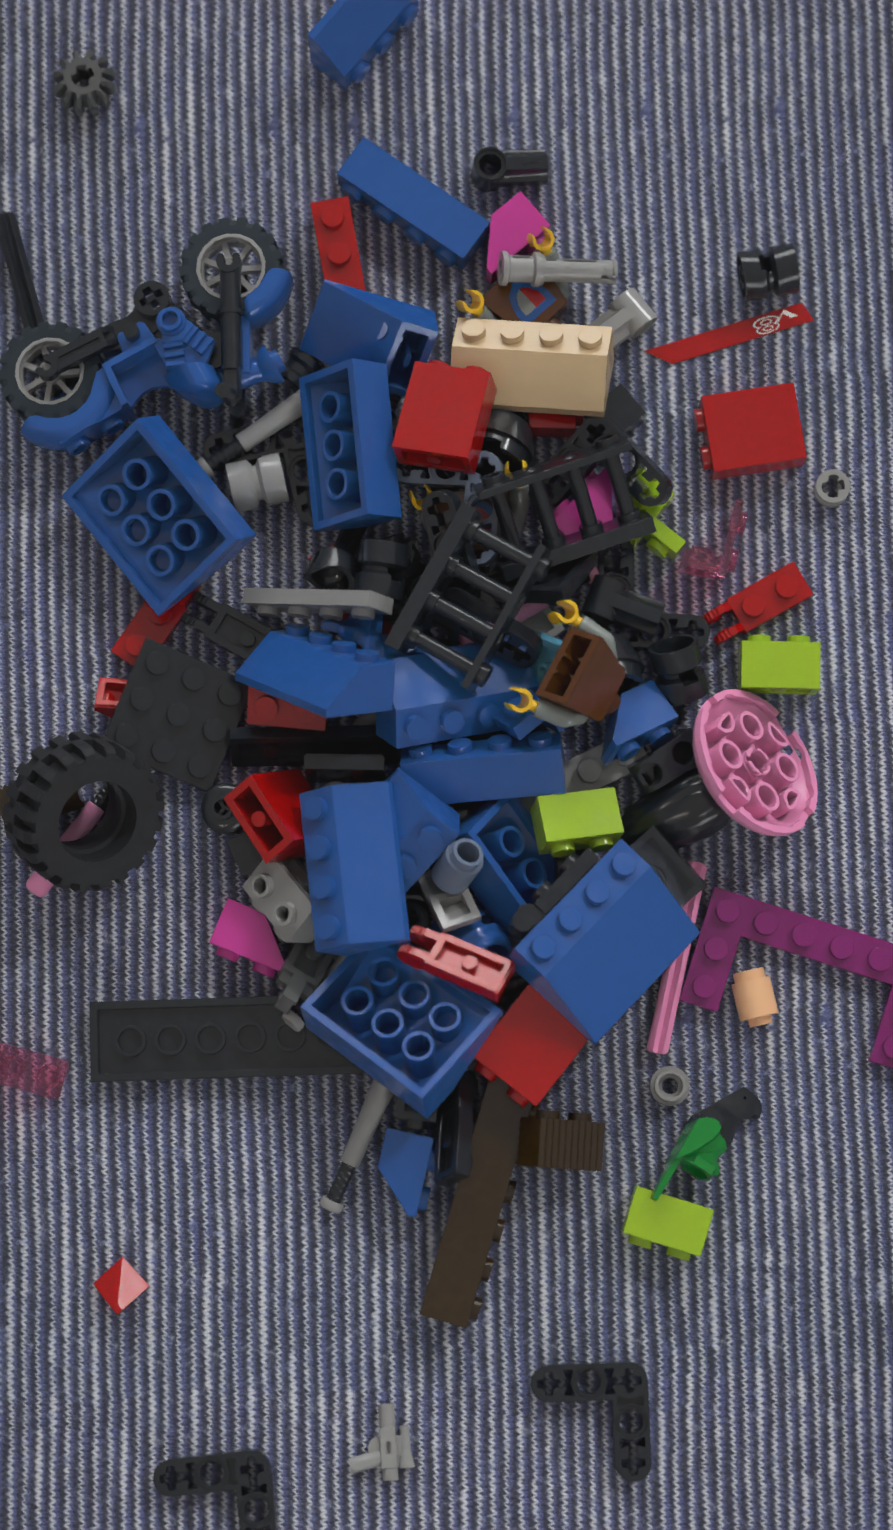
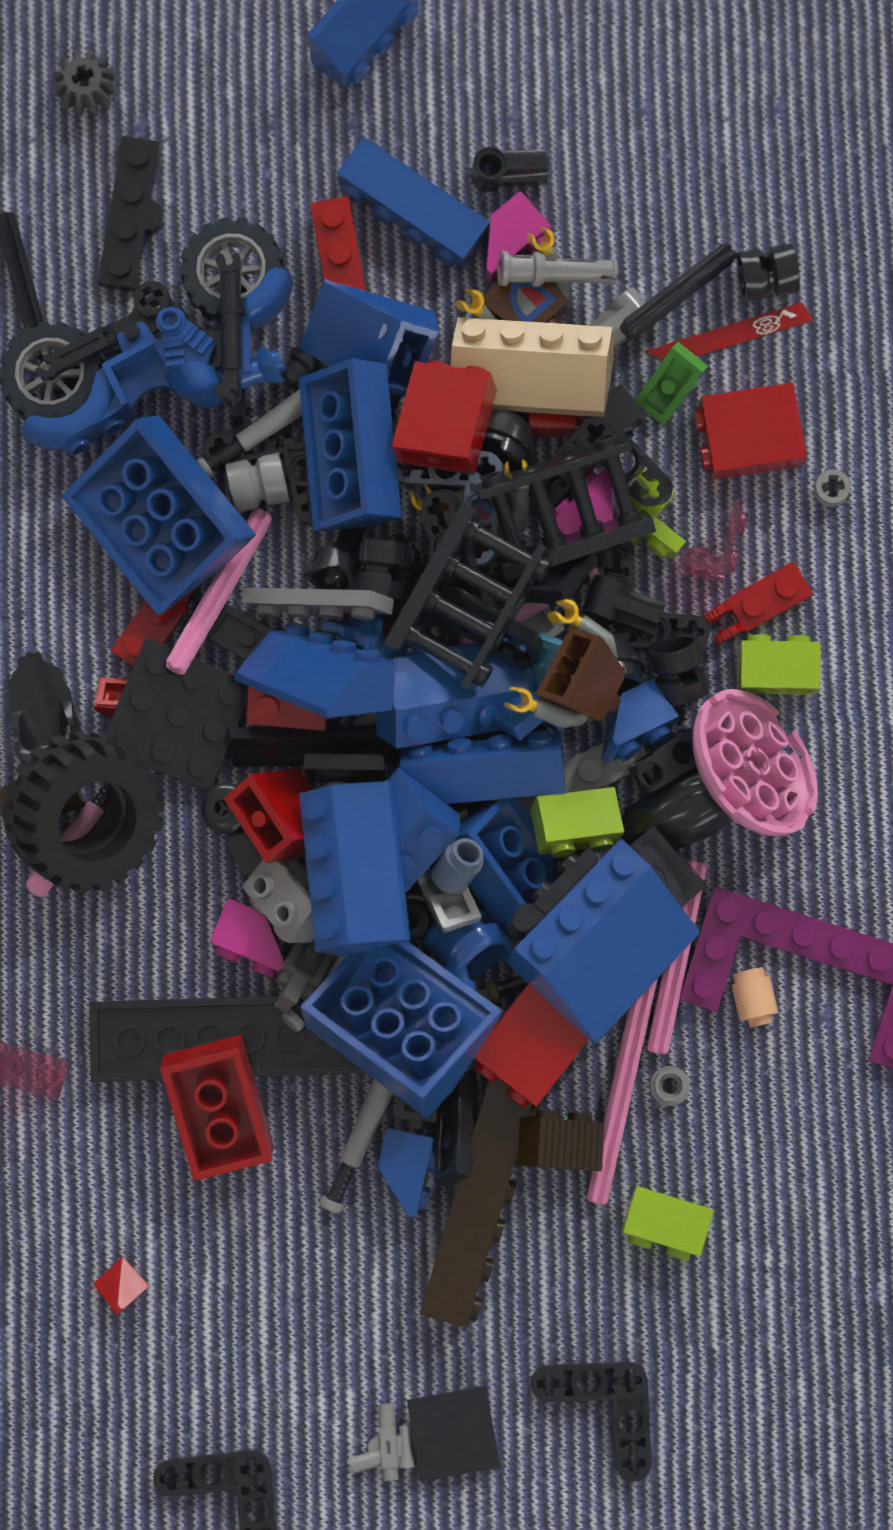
(39, 705): none -> black hair
(131, 214): none -> black hinge
(216, 597): none -> bright pink axle
(217, 1107): none -> red brick
(453, 1433): none -> black tile
(458, 962): hinge -> none
(621, 1094): none -> bright pink axle
(671, 383): none -> bright green slope
(678, 291): none -> black axle
(708, 1137): green animal -> none

